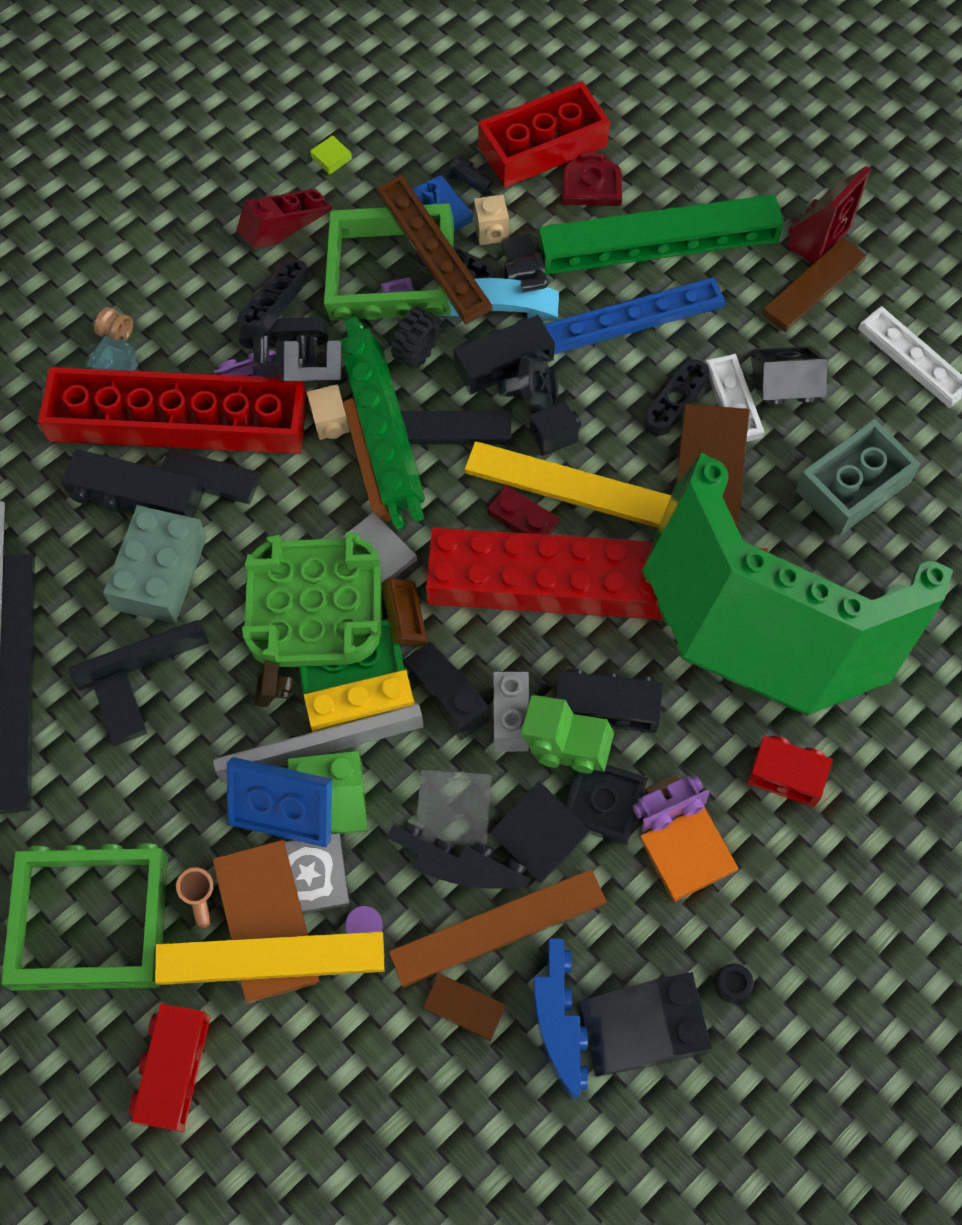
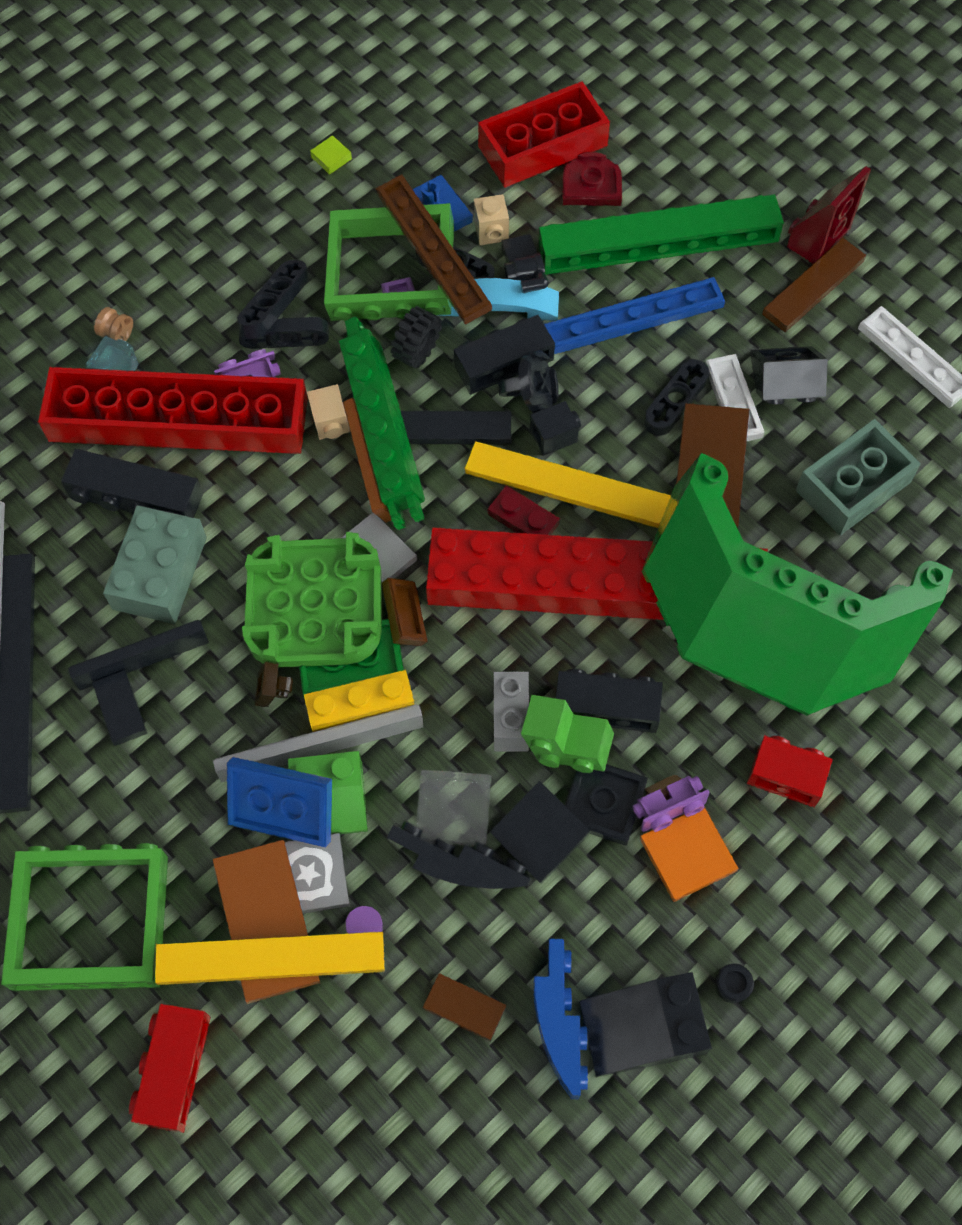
(195, 887): nougat piece -> none
(214, 476): black tile -> none
(277, 217): dark red slope -> none
(296, 359): black panel -> none
(448, 690): black slope -> none
(468, 174): black pin -> none
(497, 928): dark orange tile -> none

